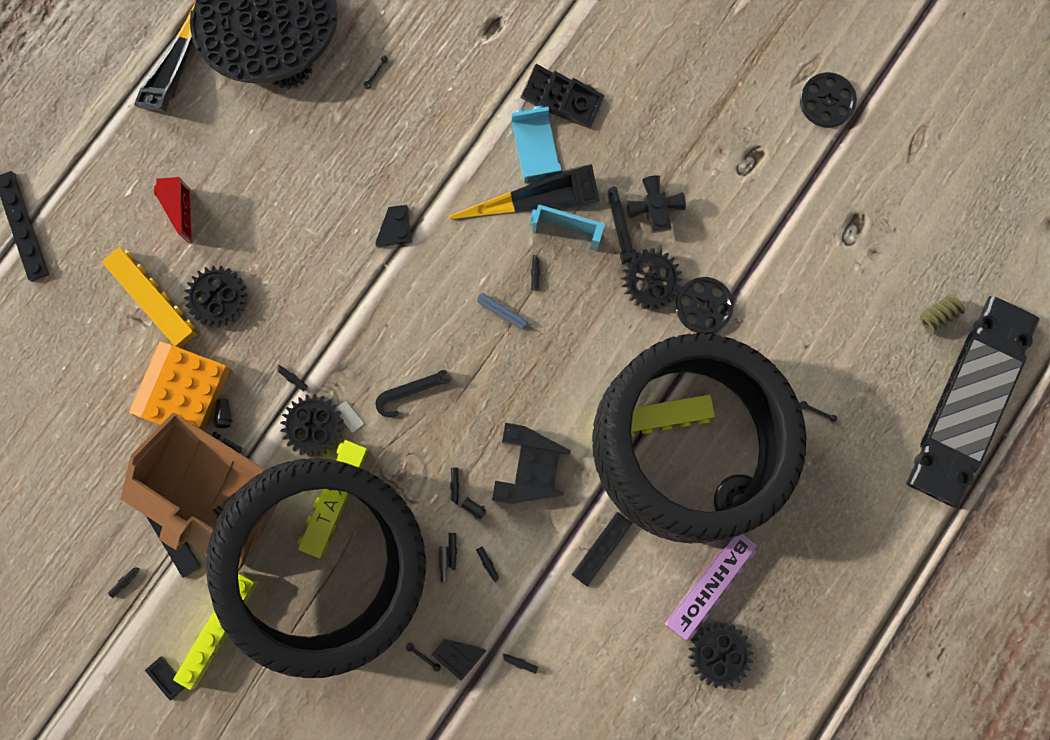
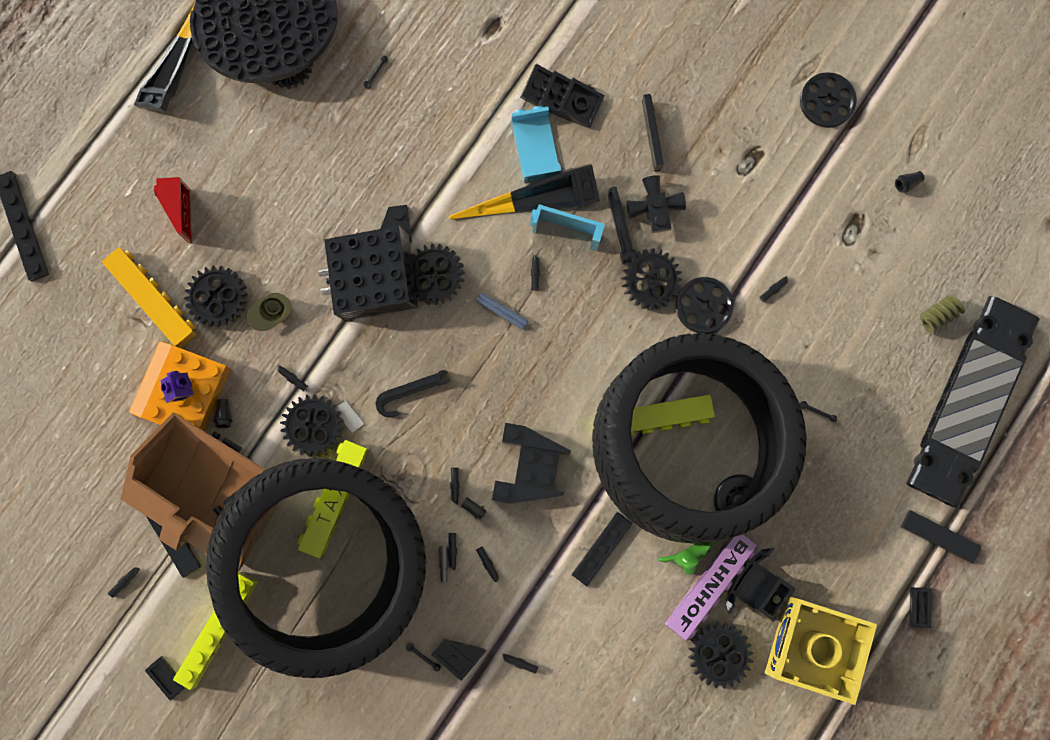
(176, 387): none -> dark purple brick
(268, 311): none -> olive piece
(370, 273): none -> black piece
(434, 257): none -> black gear
(652, 132): none -> black tile
(690, 557): none -> bright green animal
(760, 588): none -> black piece
(774, 289): none -> black piece
(821, 650): none -> light yellow brick
(906, 182): none -> black cone
(928, 605): none -> black tile
(940, 536): none -> black tile

